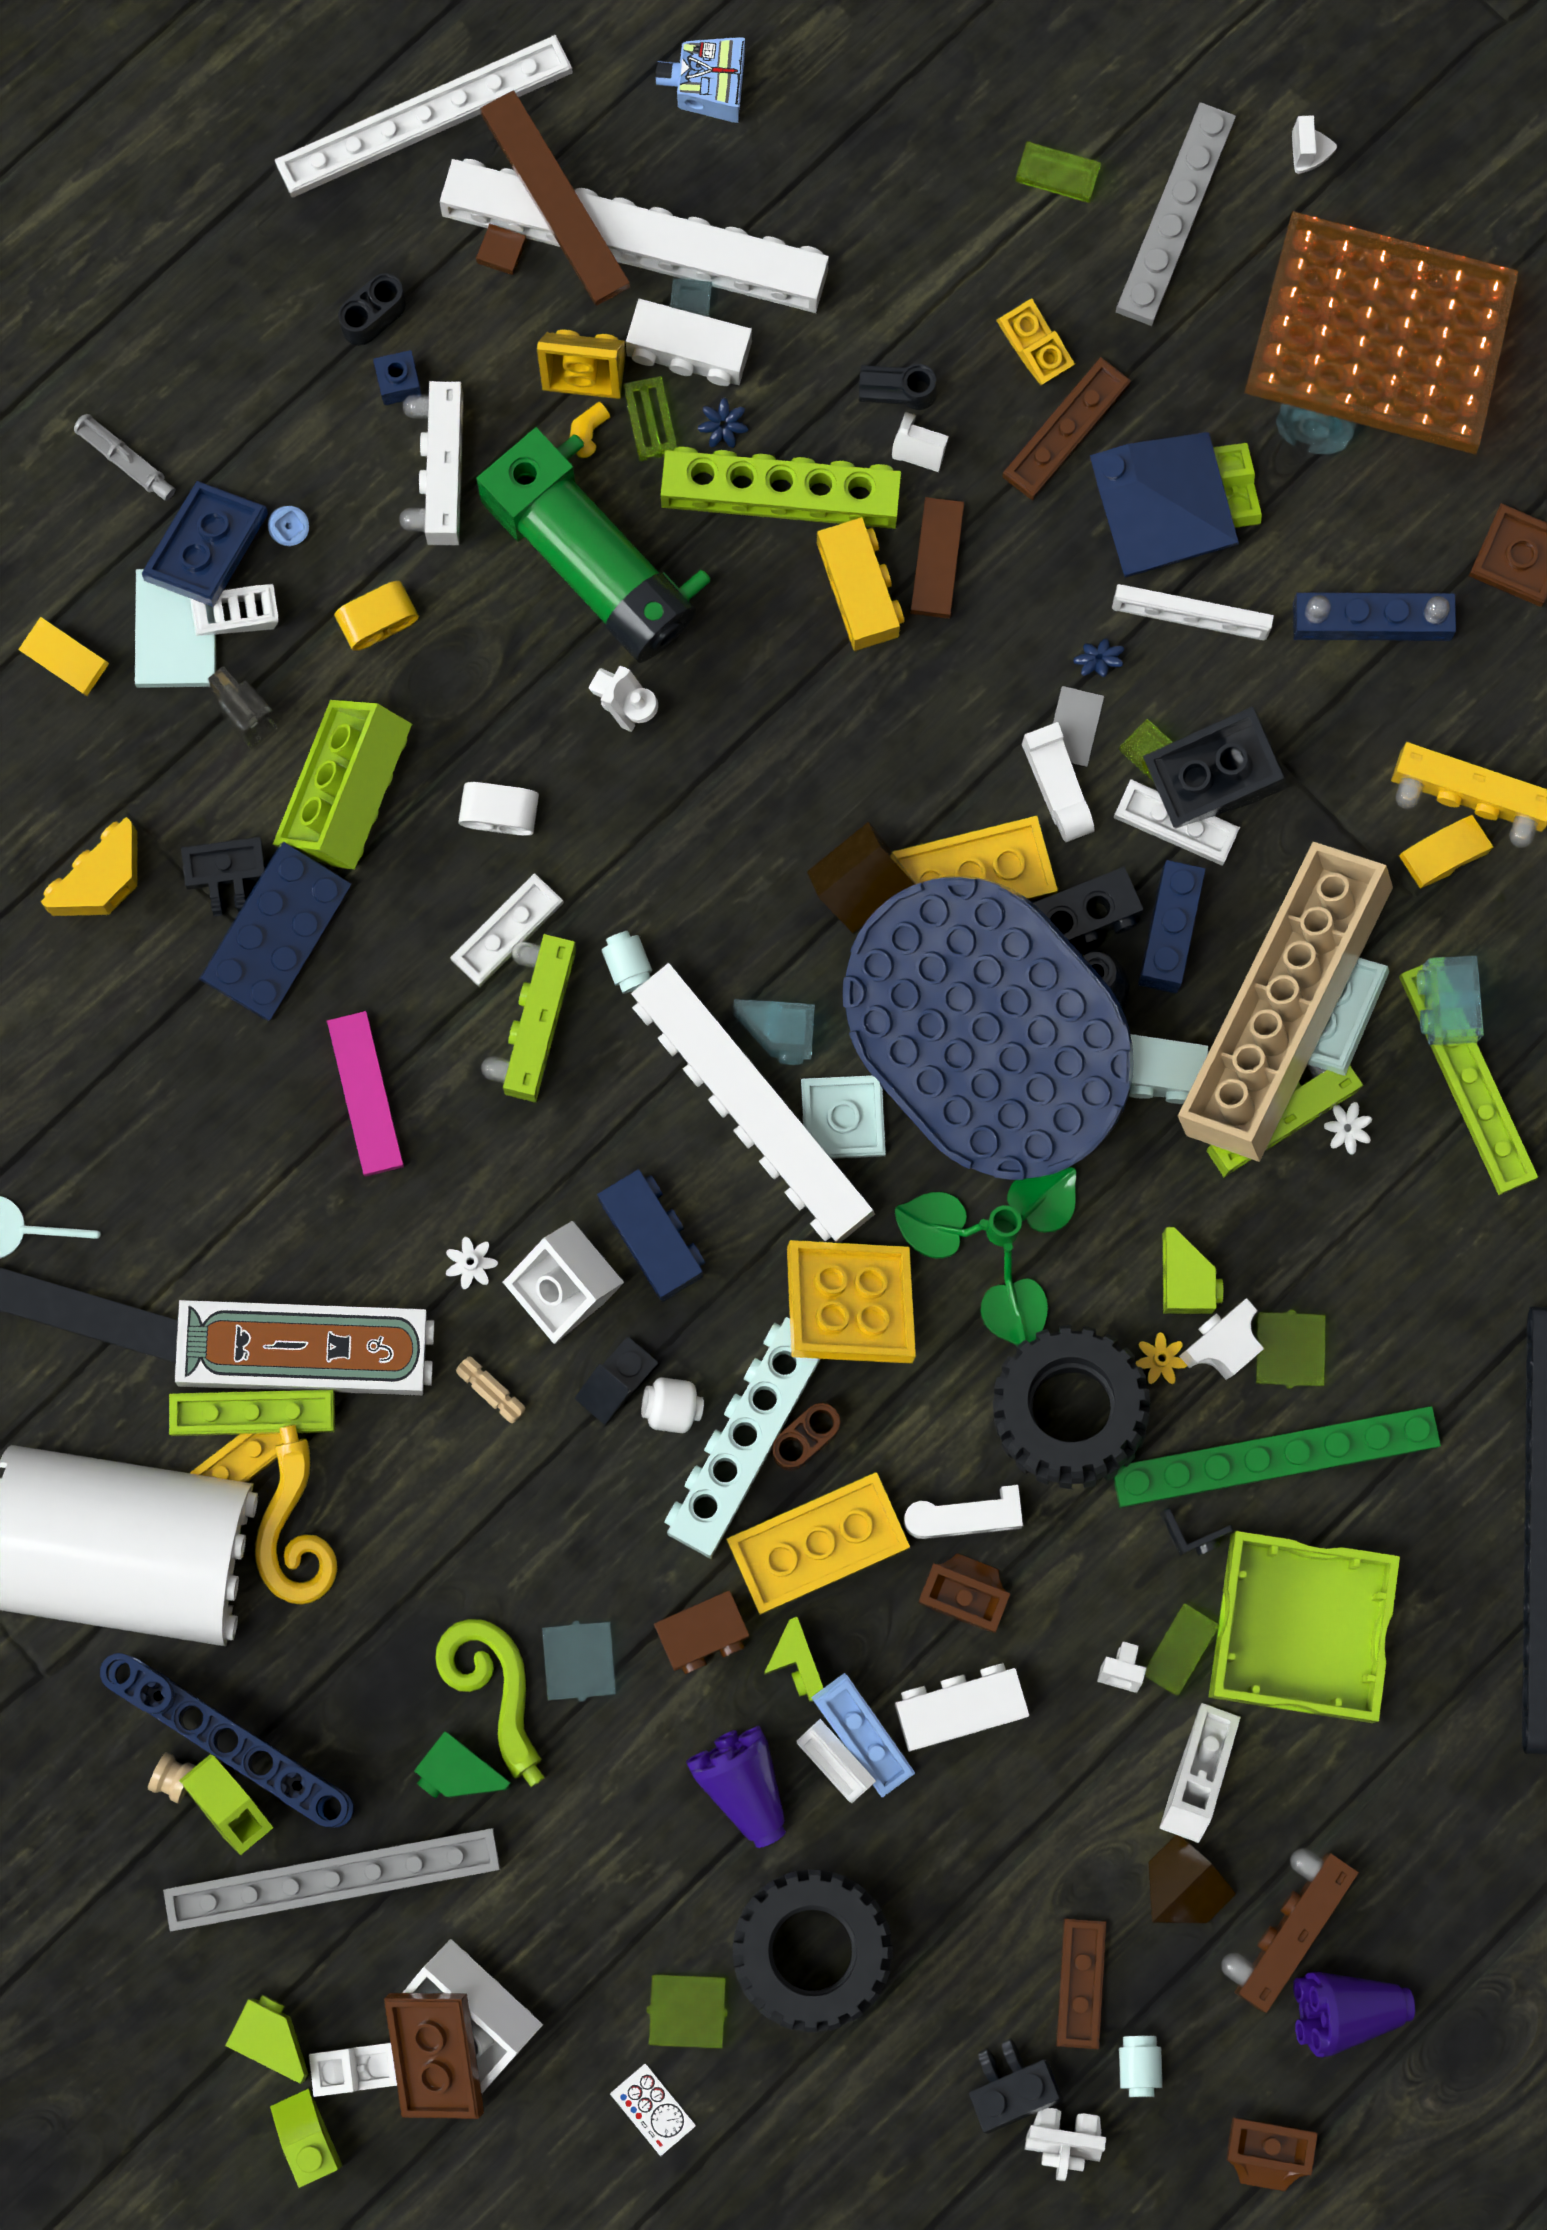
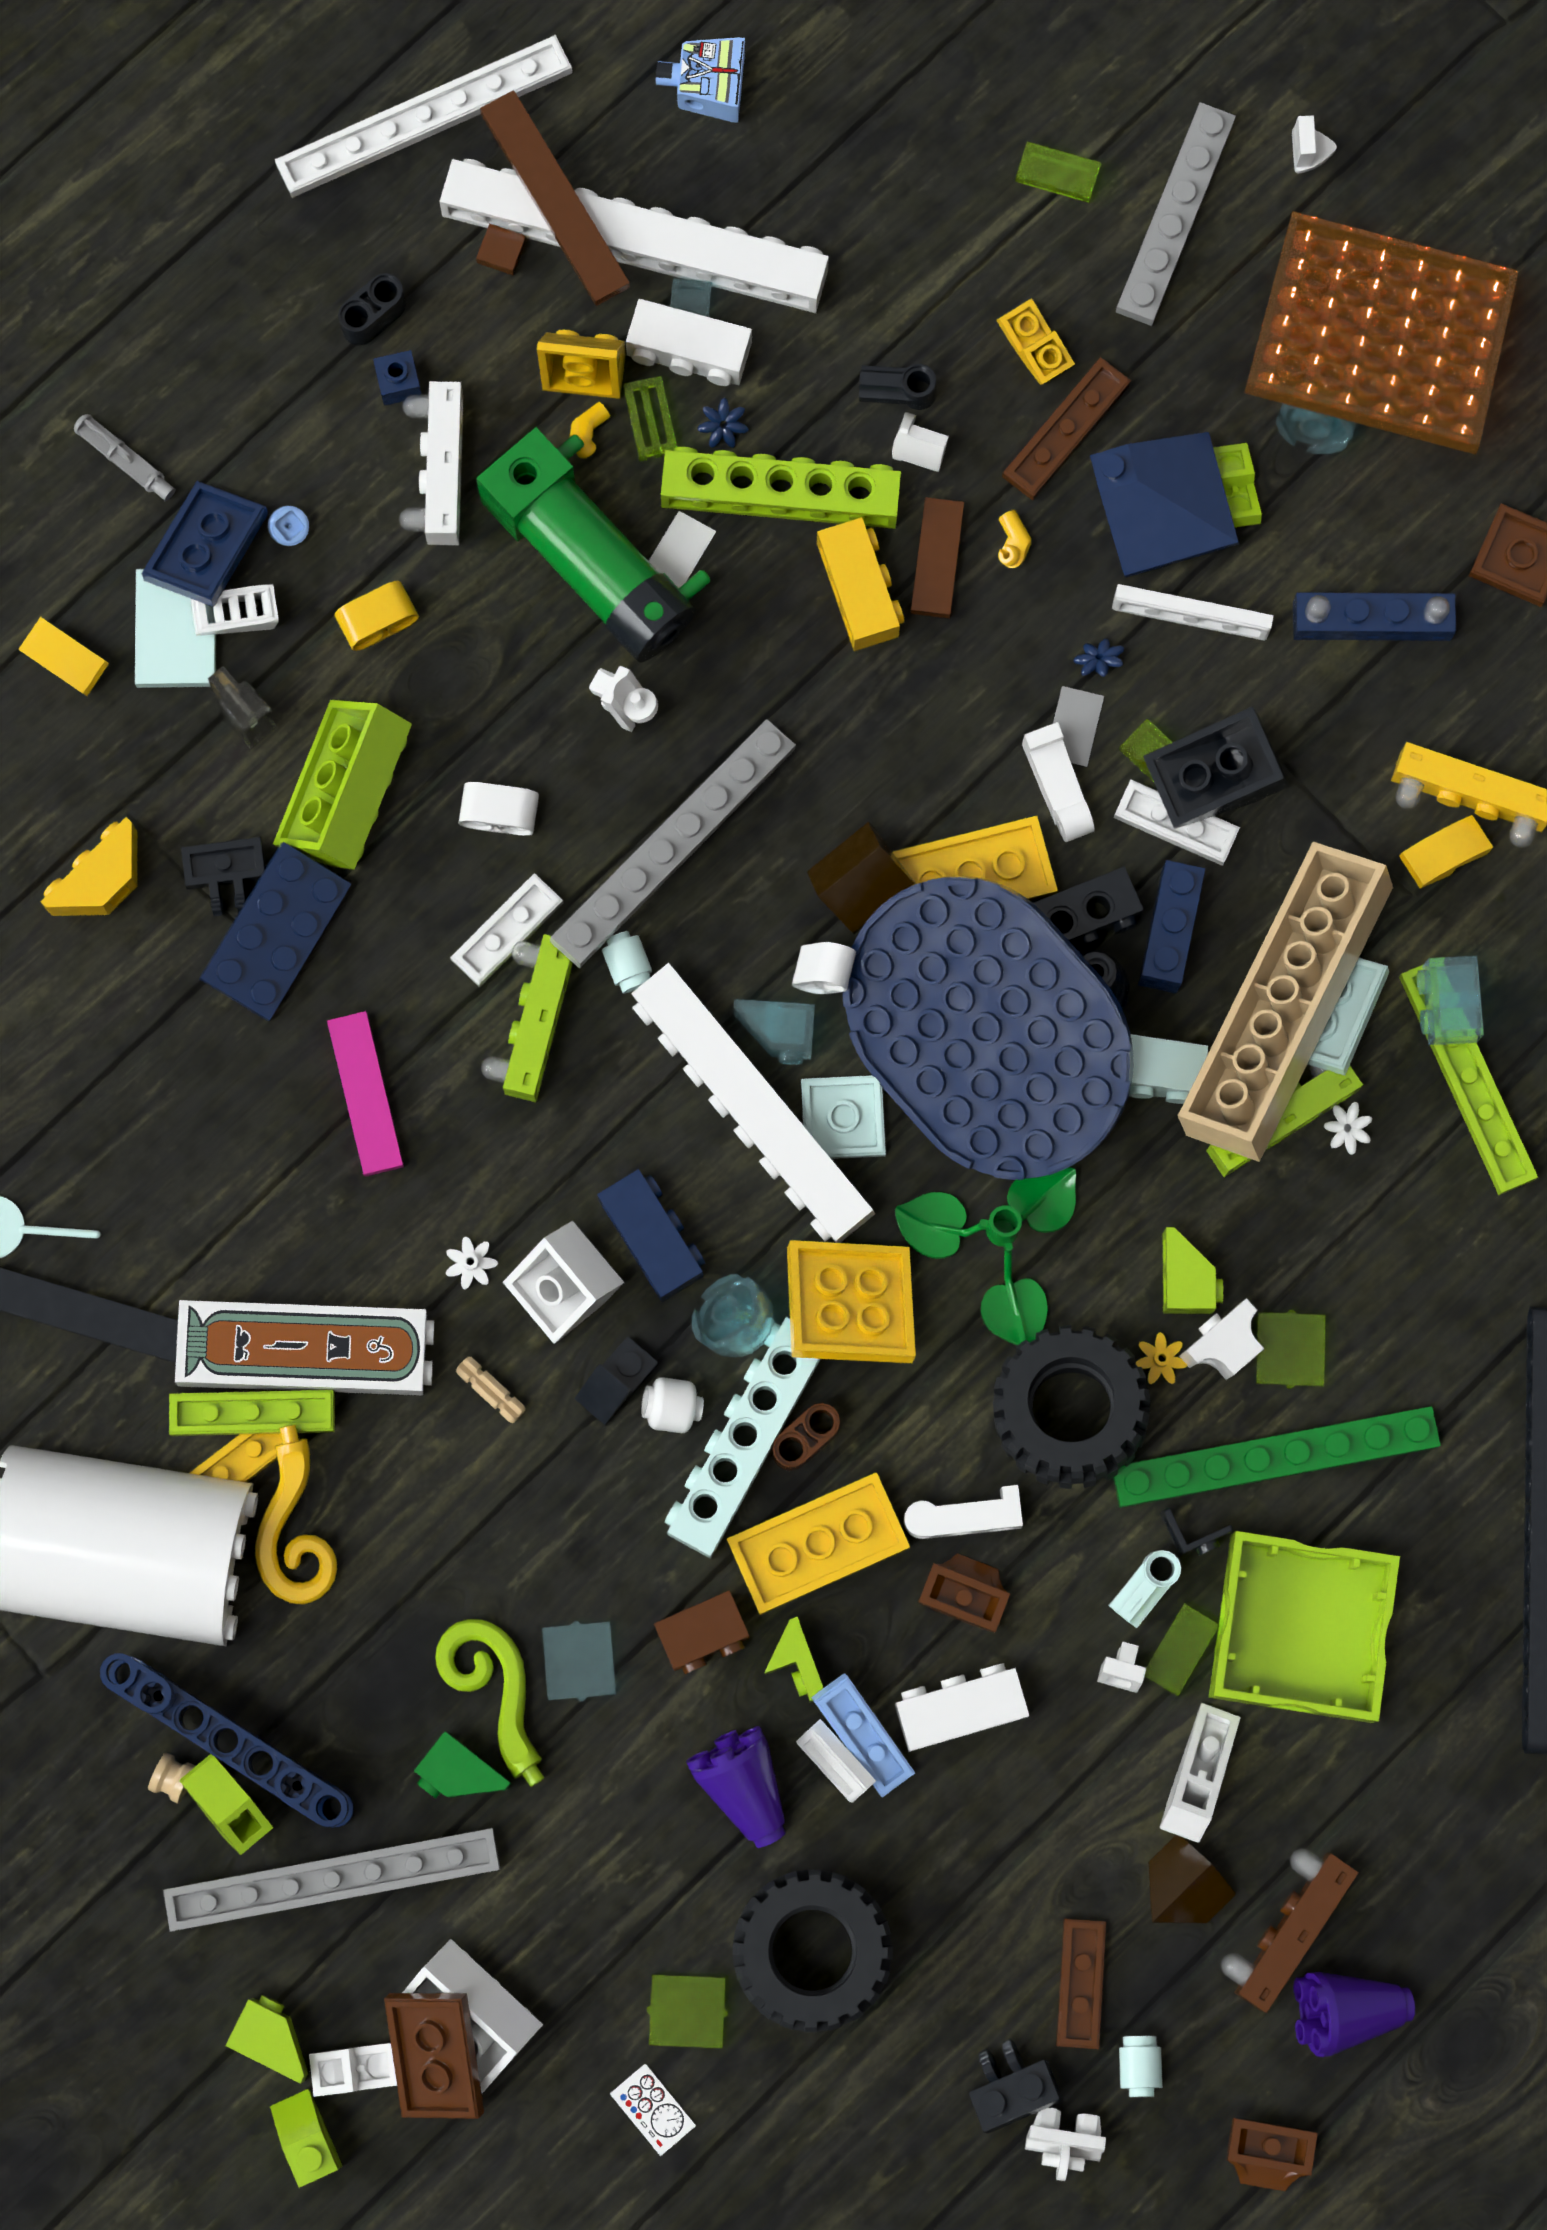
(672, 843): none -> light grey plate
(681, 548): none -> white sticker
(733, 1317): none -> clear light blue cylinder
(824, 968): none -> white beam
(1017, 542): none -> yellow arm
(1143, 1590): none -> light aqua piece

